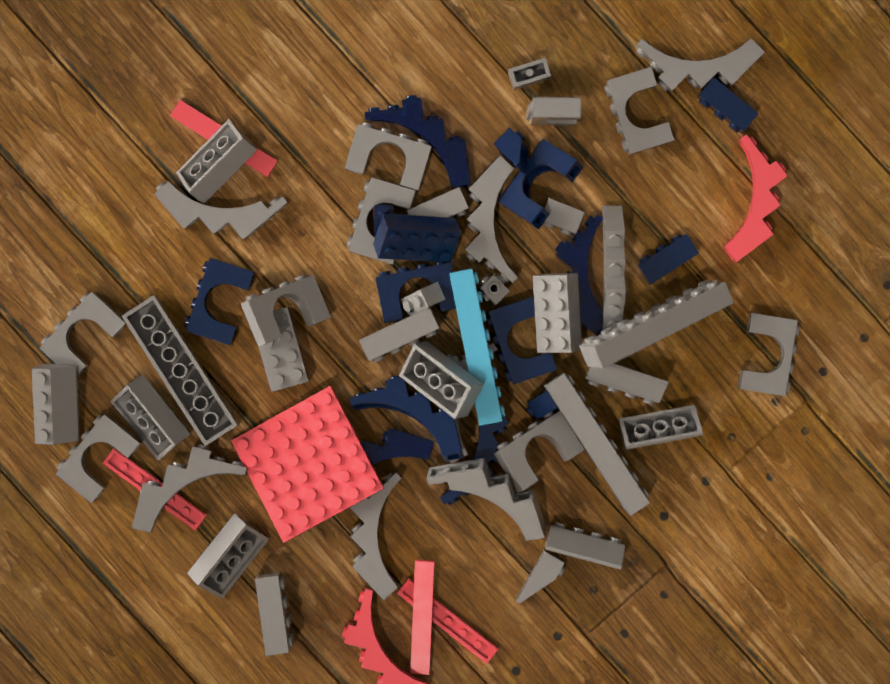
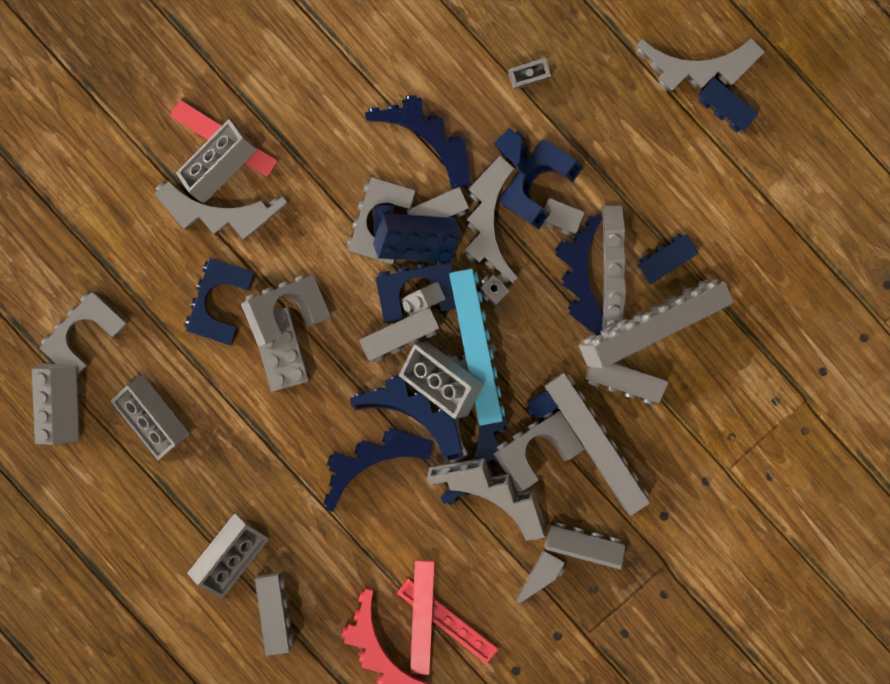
(74, 469): light grey arch -> none
(137, 476): coral tile -> none
(180, 370): light grey brick -> none
(199, 466): light grey arch -> none
(307, 464): coral plate -> none
(367, 139): light grey arch -> none
(371, 565): light grey arch -> none
(518, 368): dark blue arch -> none
(554, 111): light grey arch -> none
(557, 312): light grey brick -> none
(635, 138): light grey arch -> none
(660, 427): light grey slope -> none
(764, 177): coral arch -> none
(784, 332): light grey arch -> none

